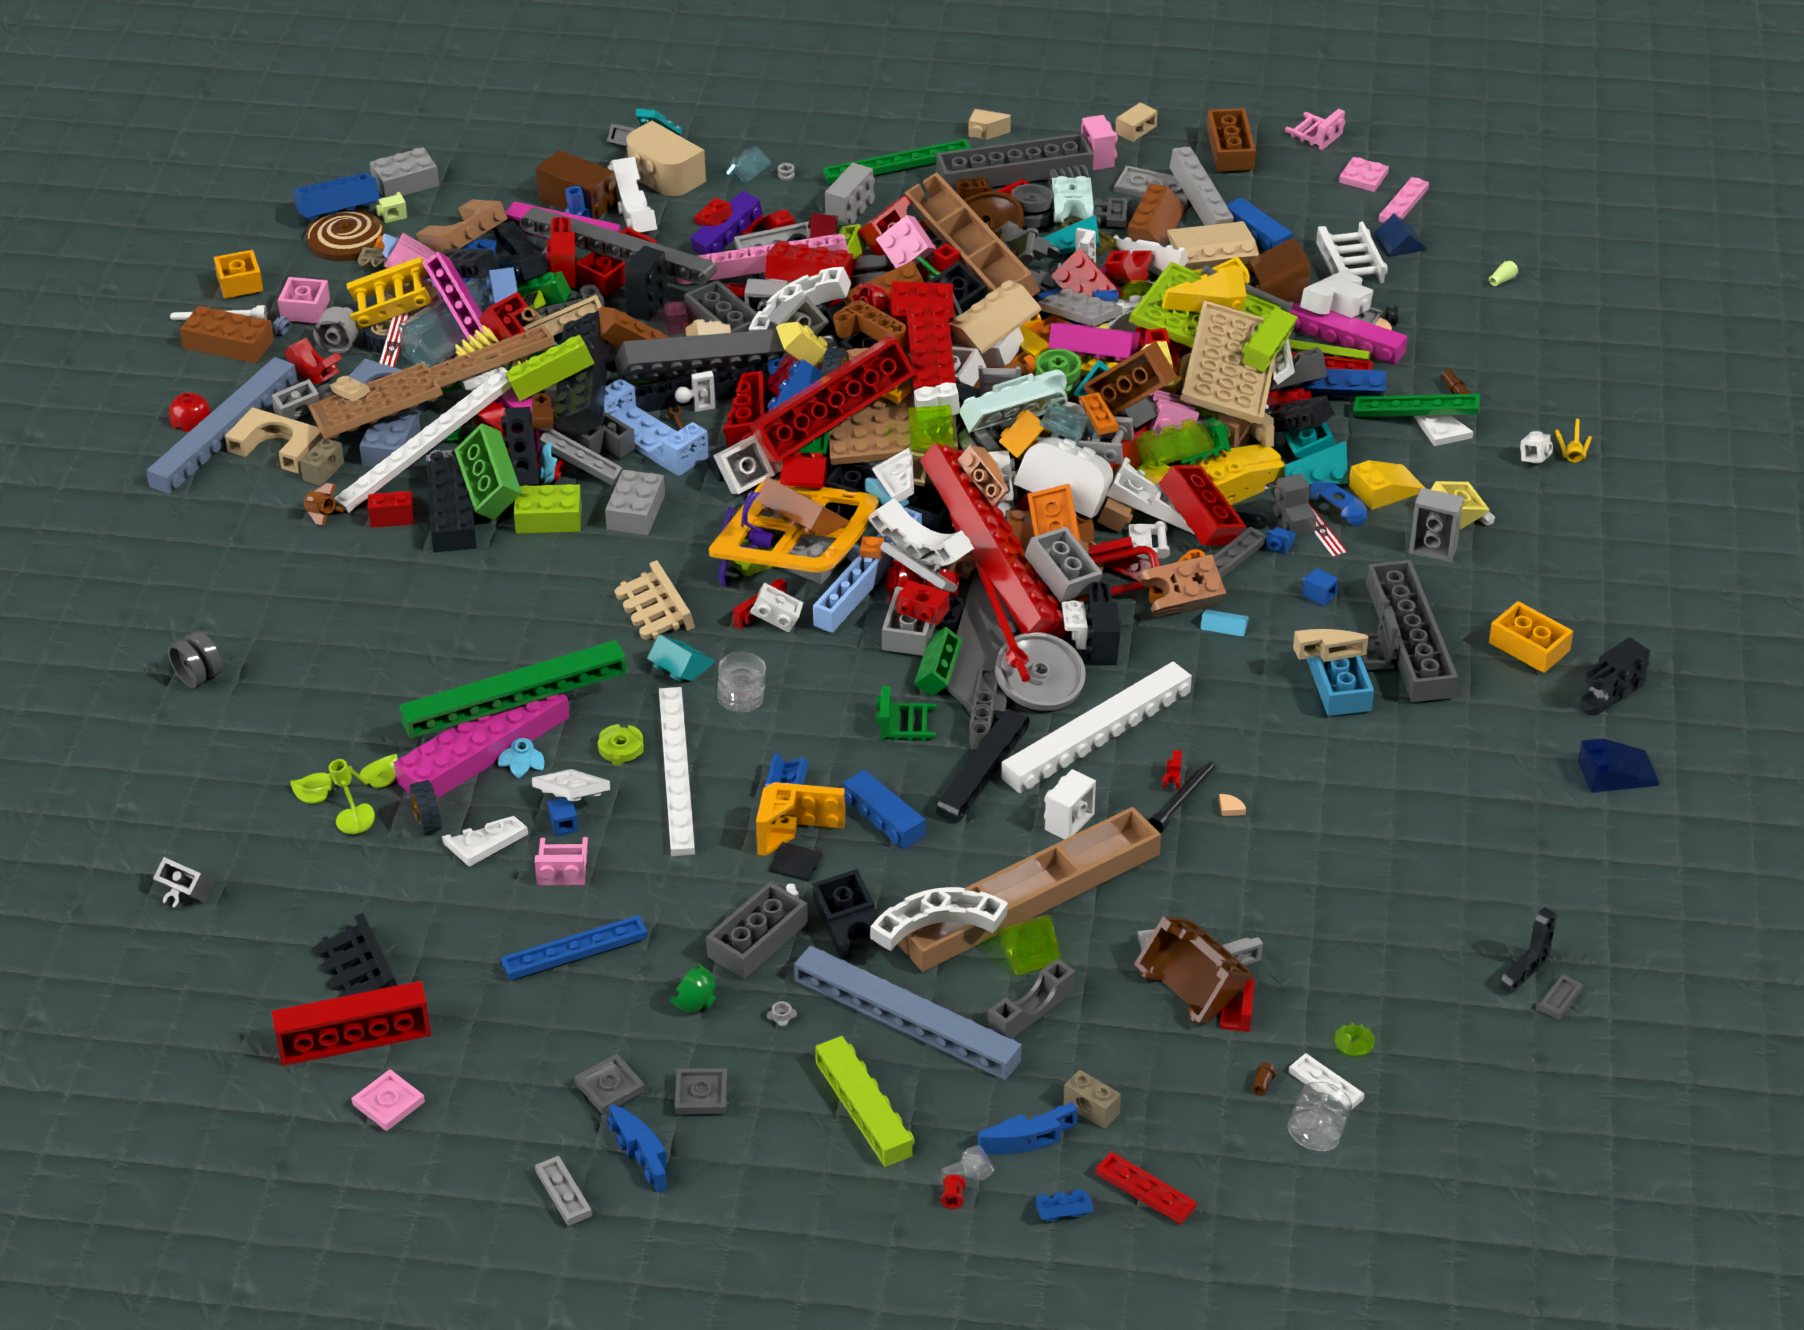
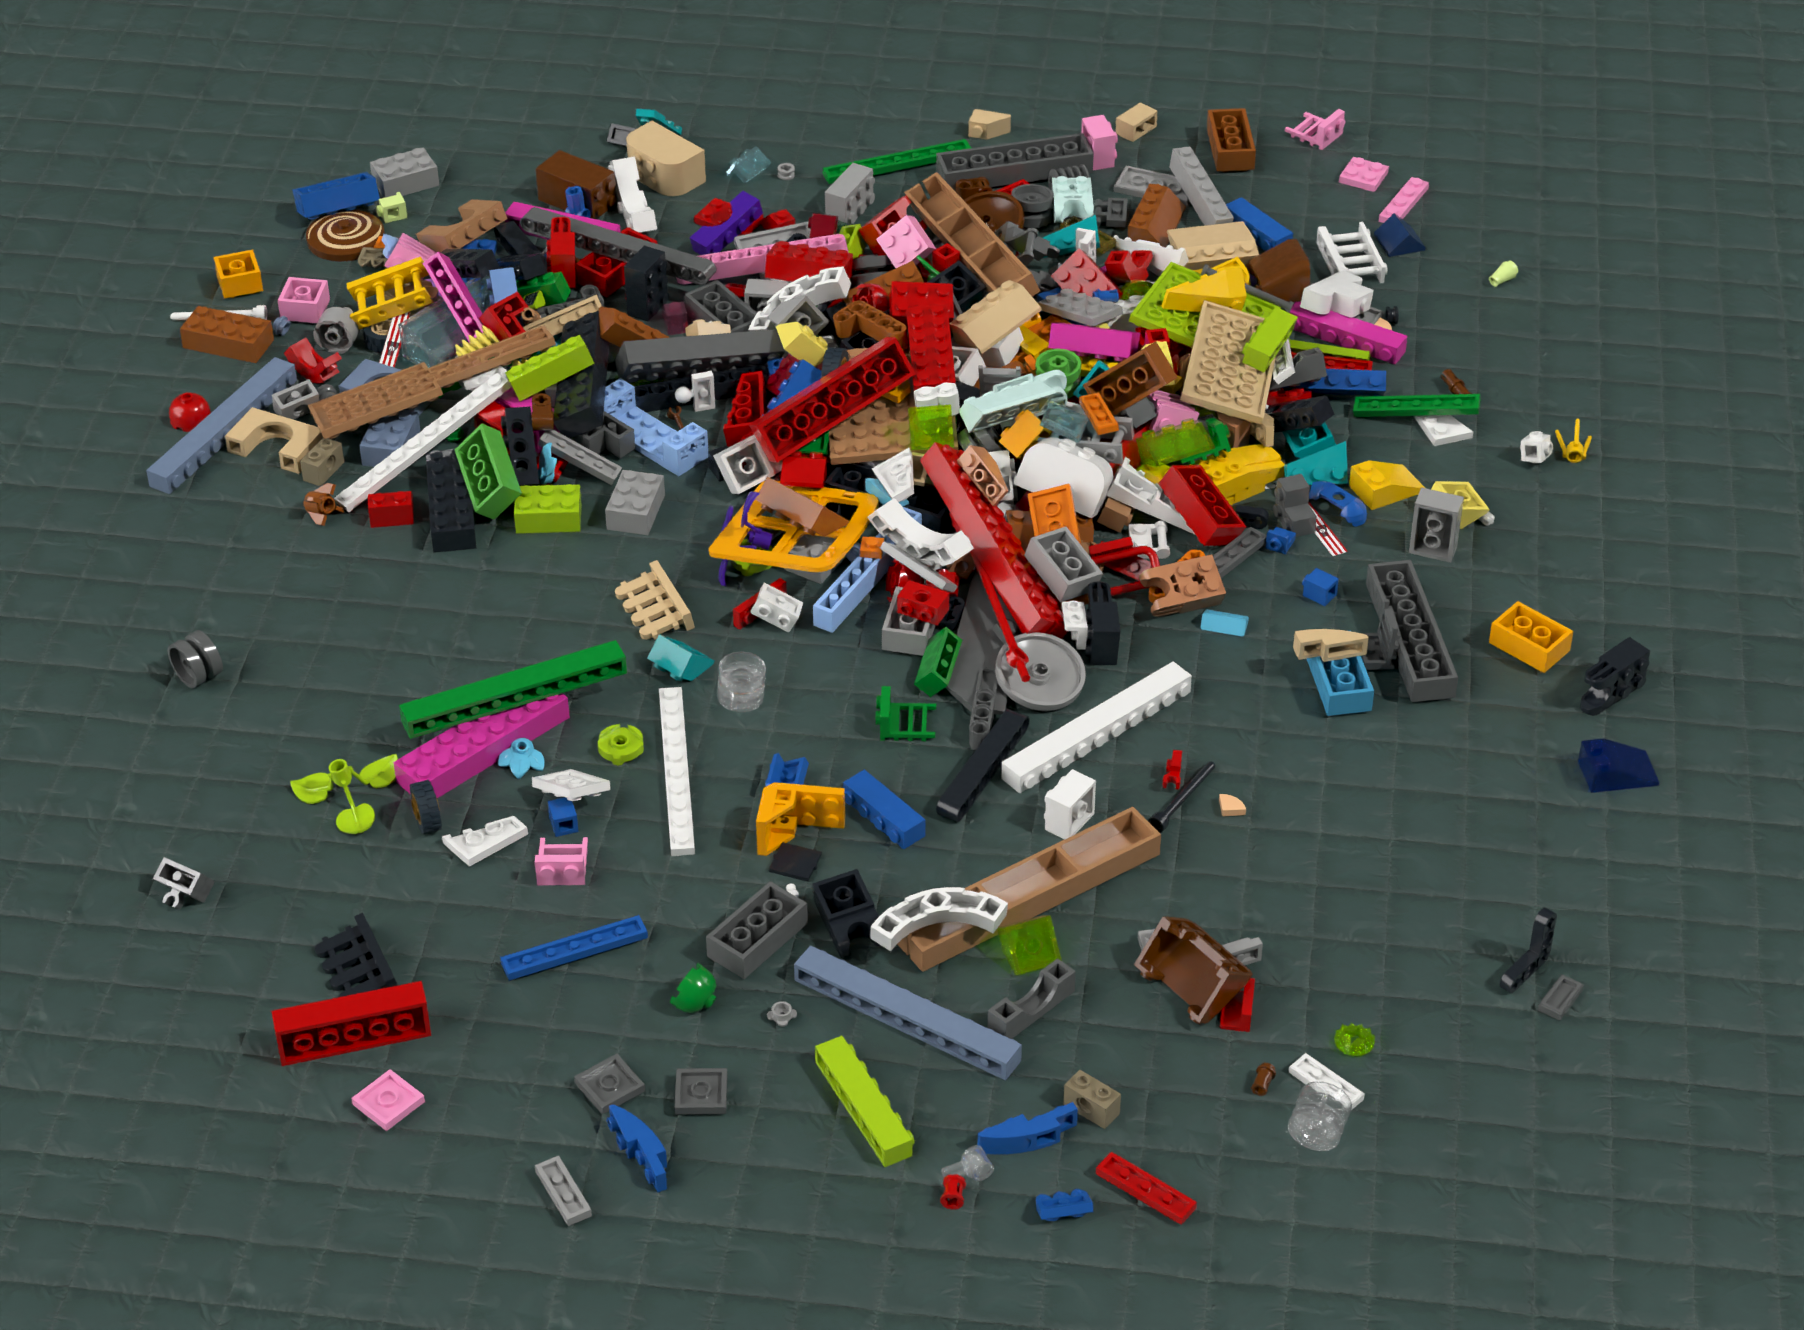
(349, 388): tan plate -> none

